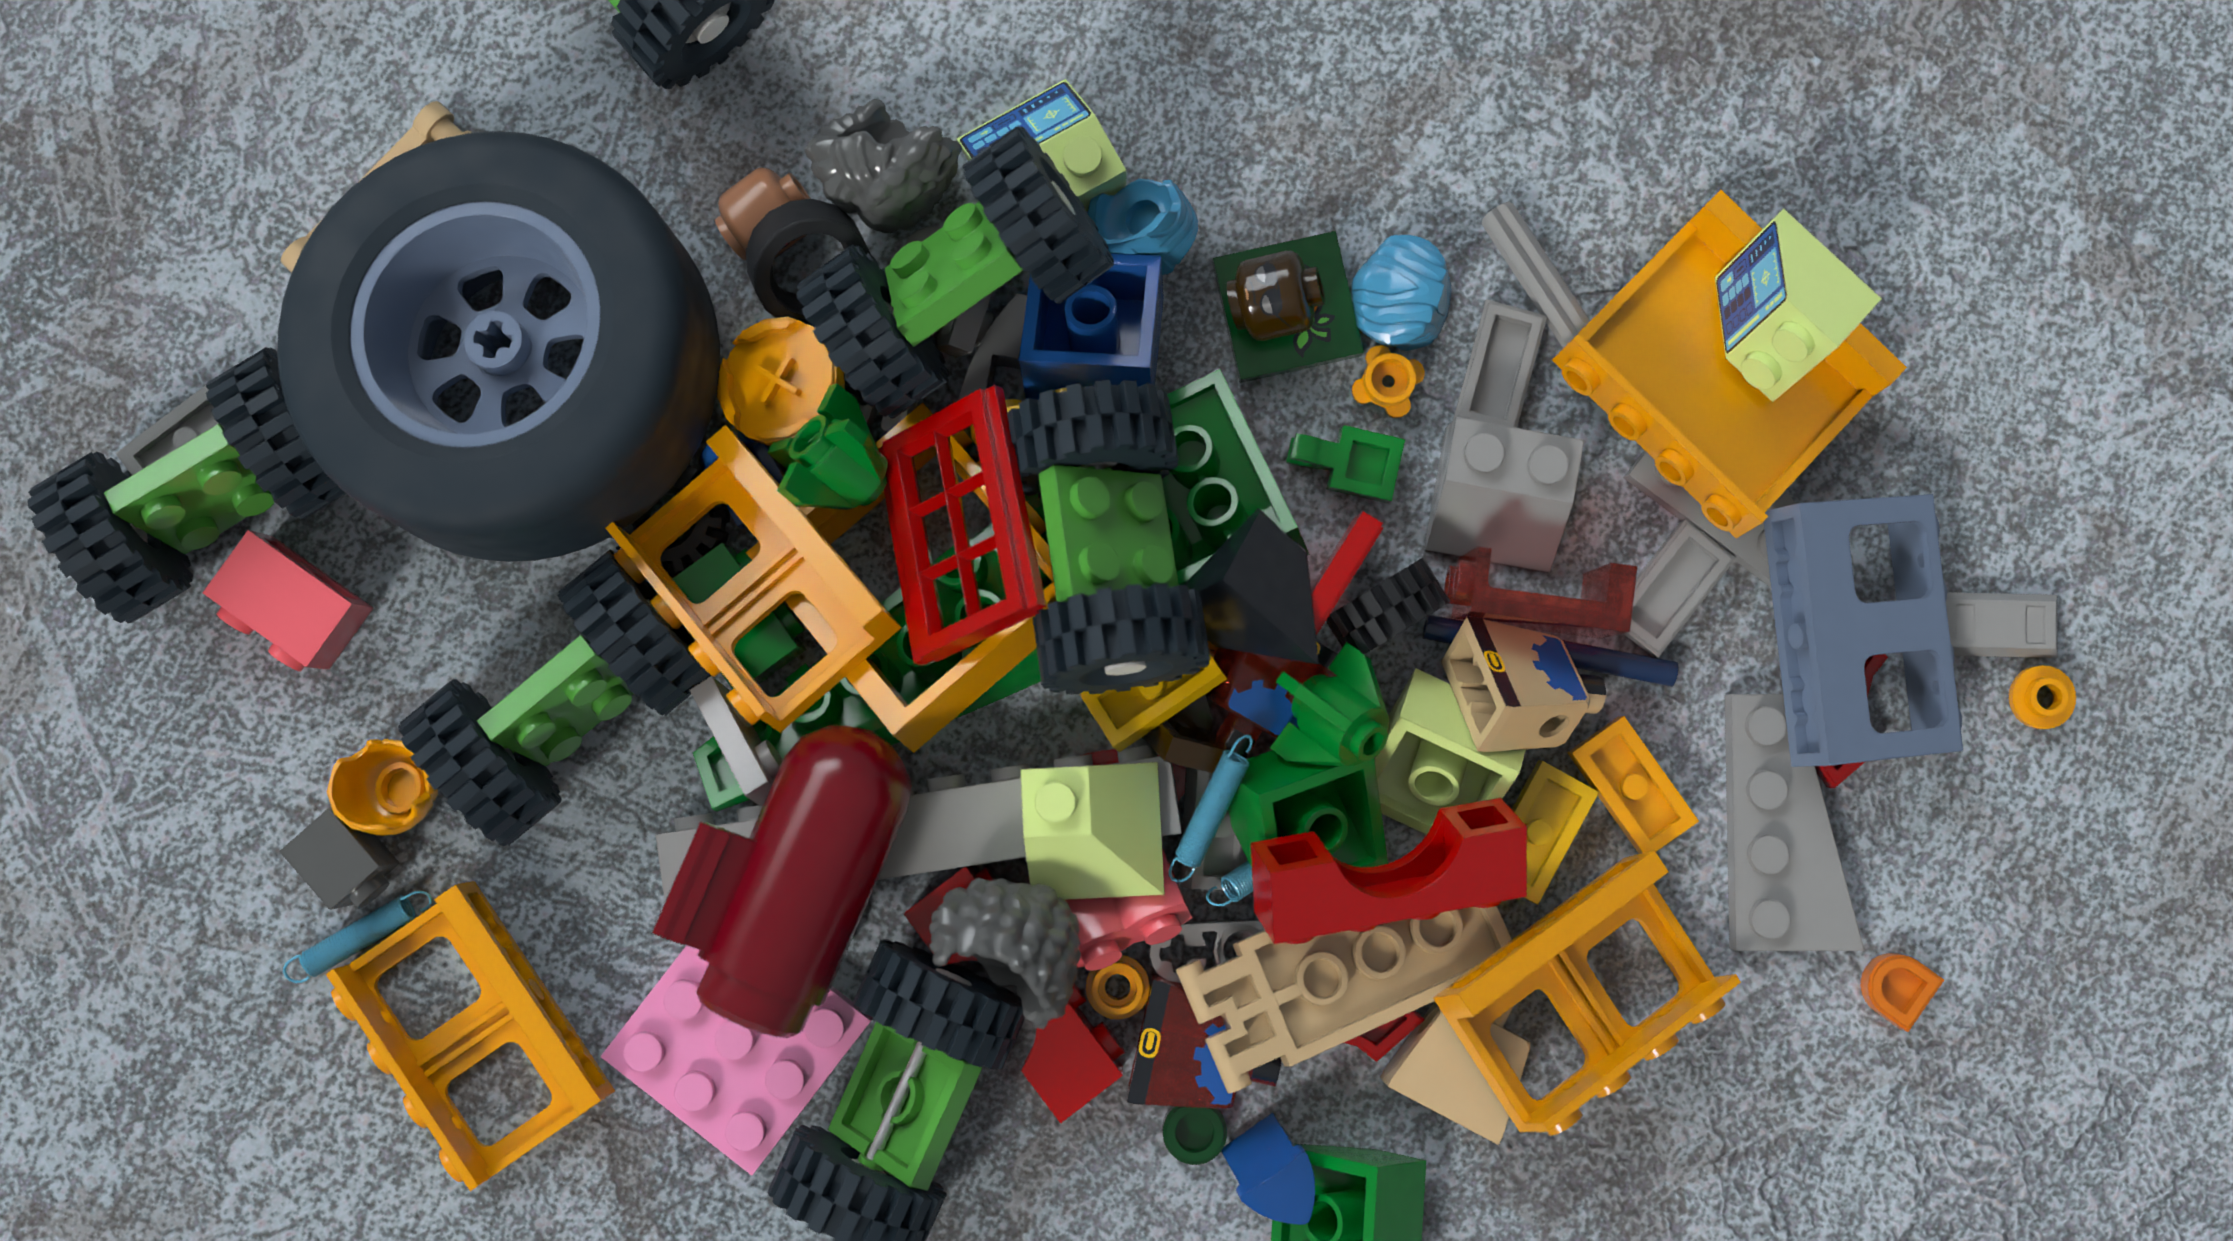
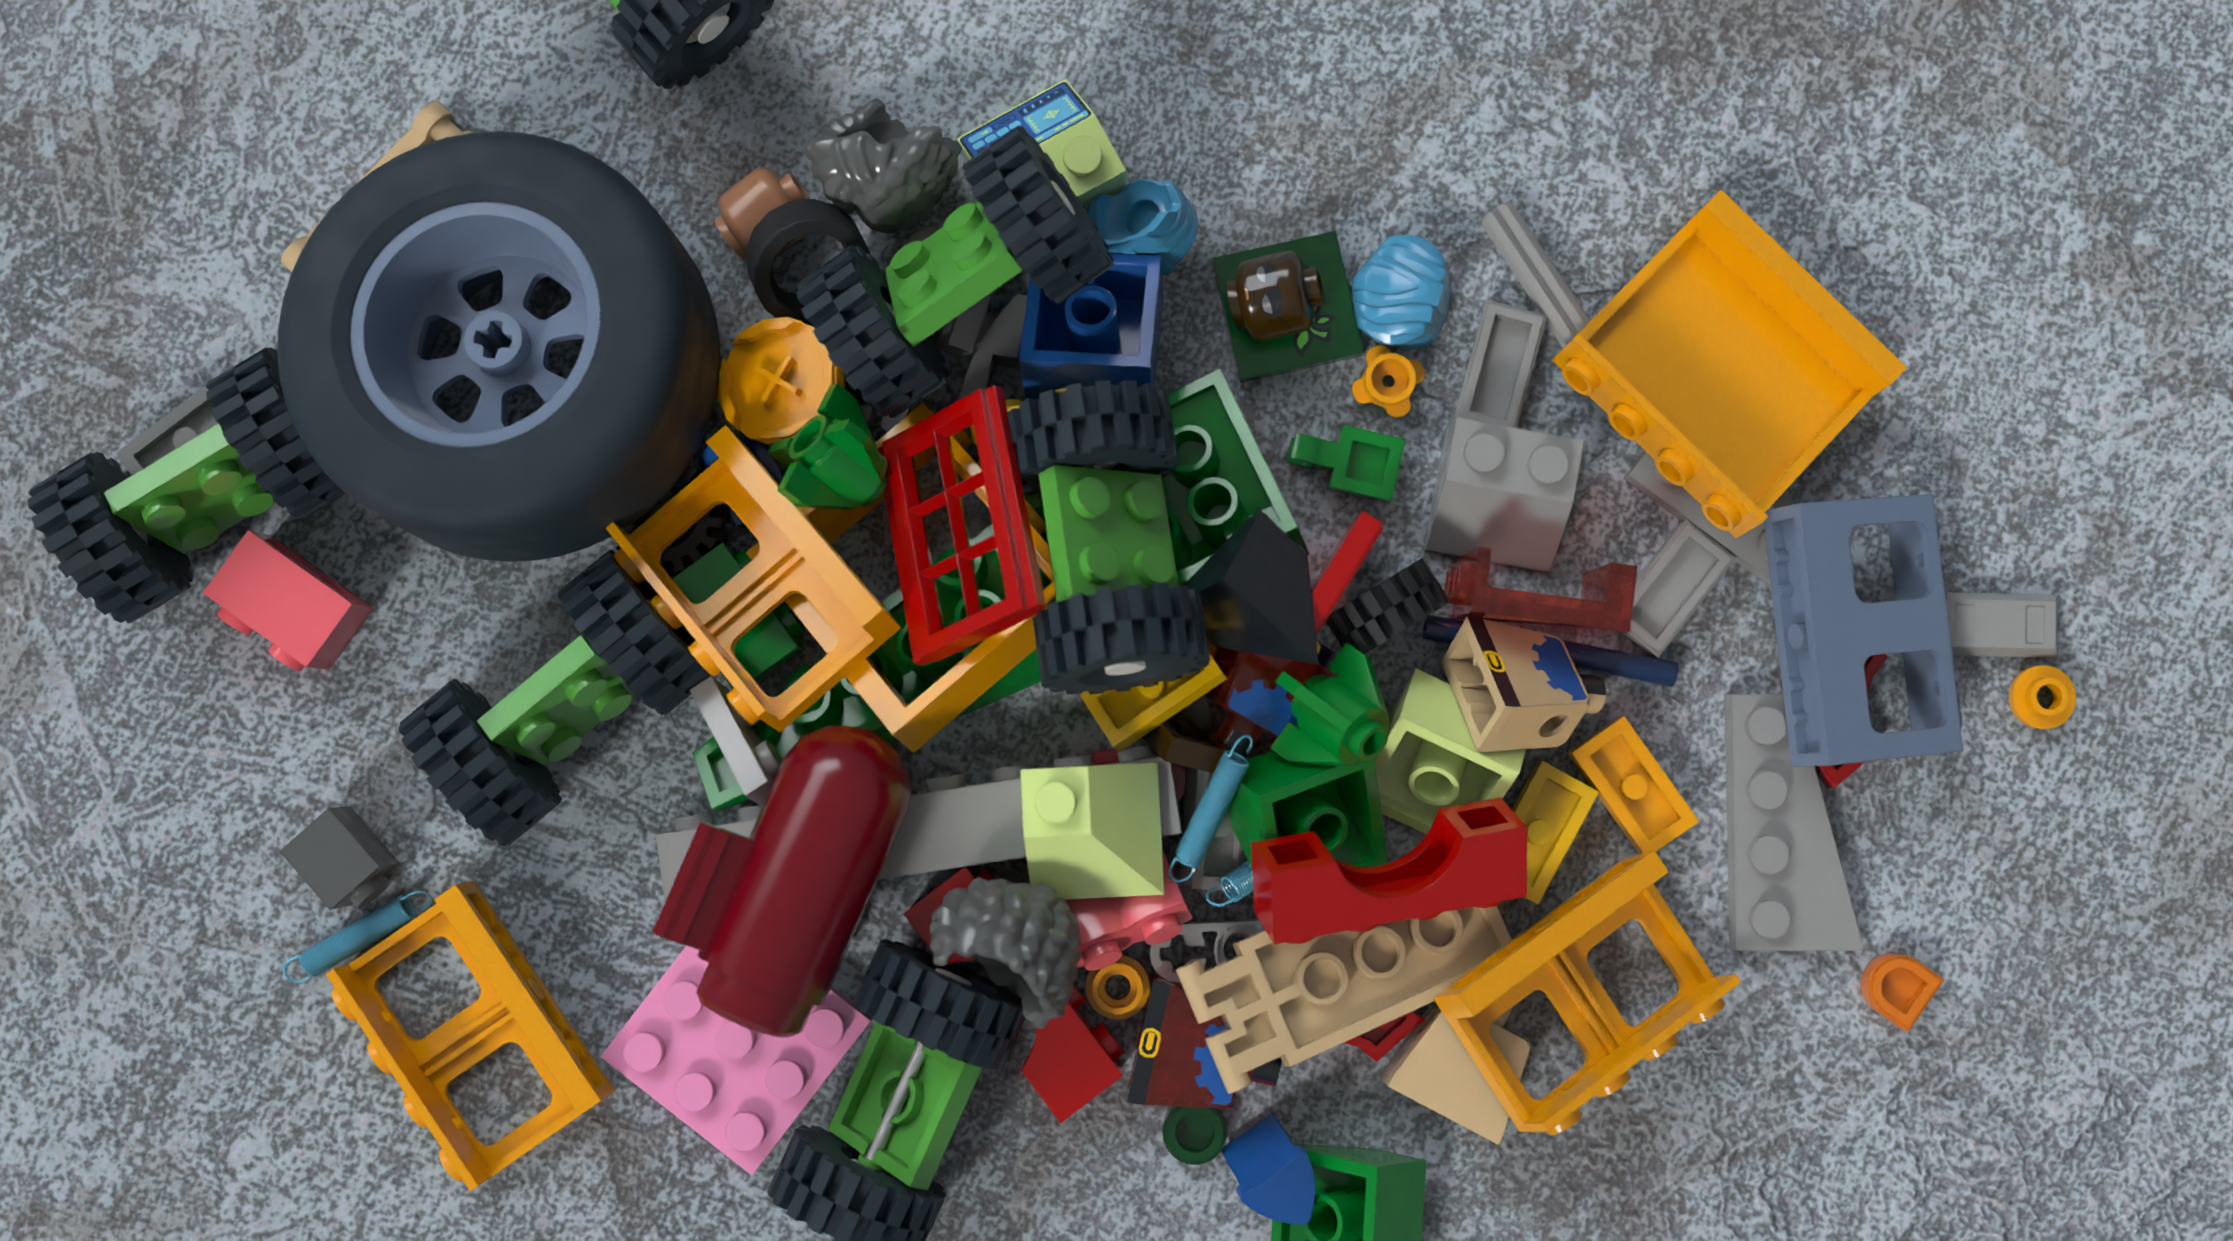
(380, 789): light orange hair -> none
(1787, 305): yellowish green slope -> none

